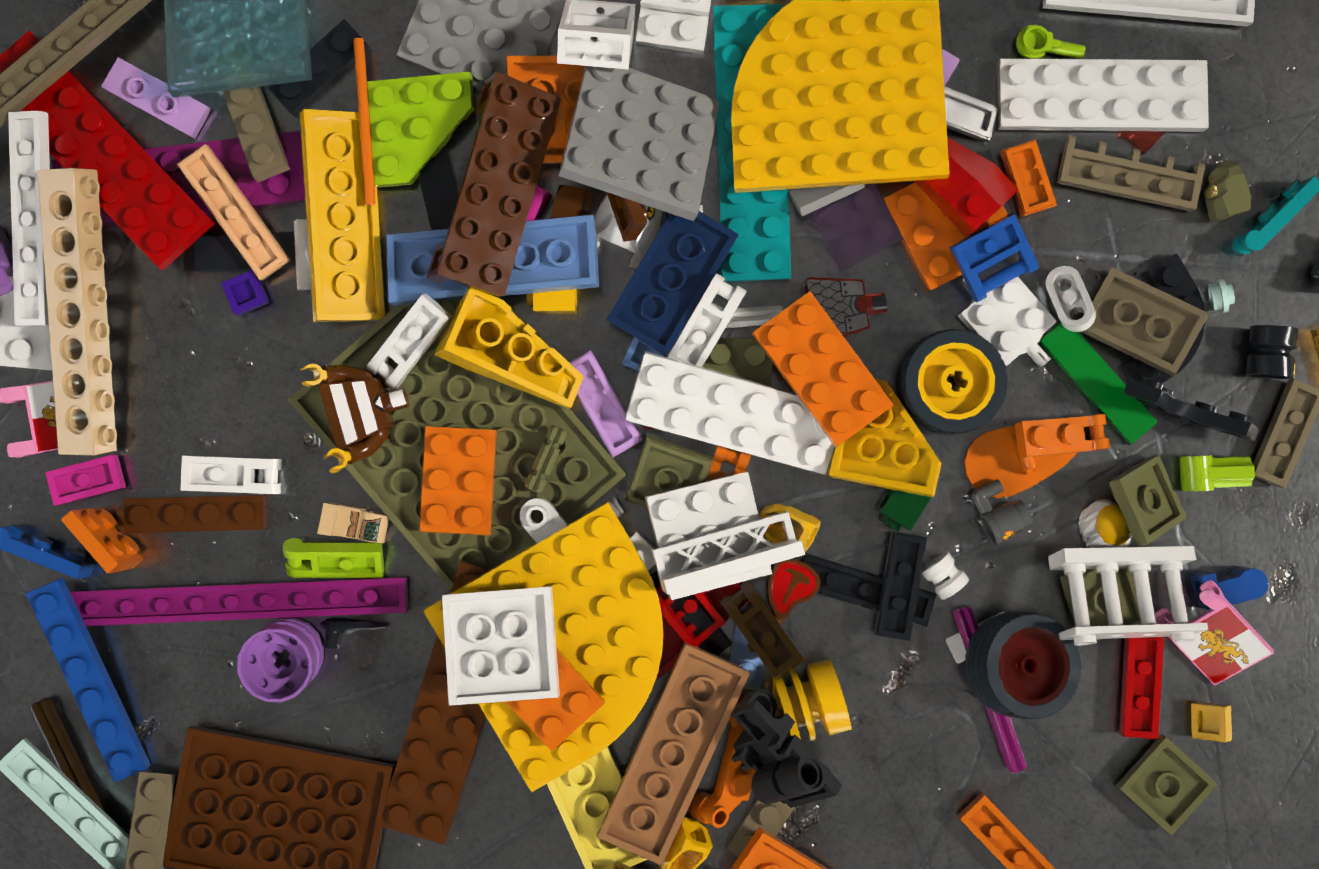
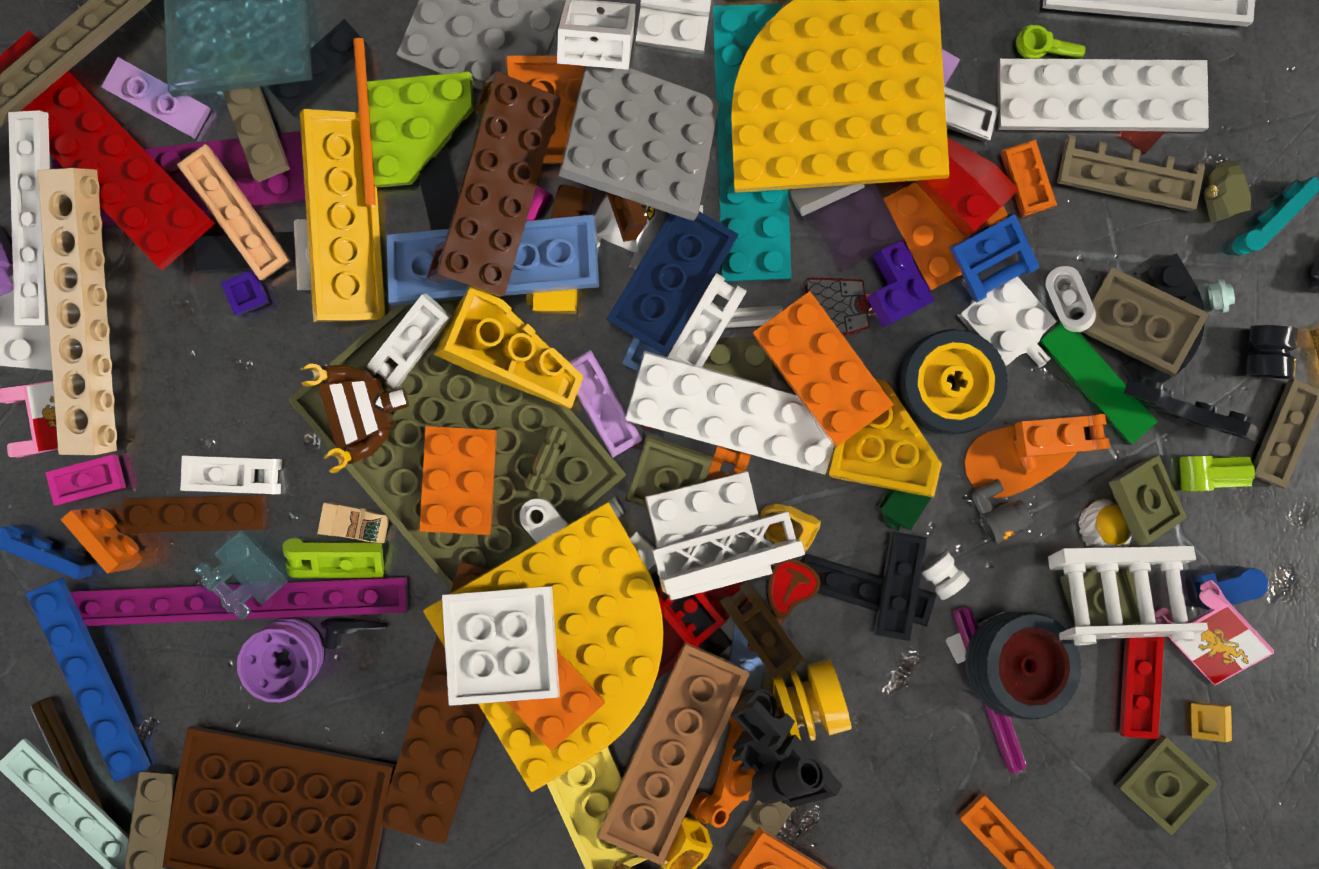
(249, 566): none -> clear light blue plate
(905, 287): none -> dark purple plate

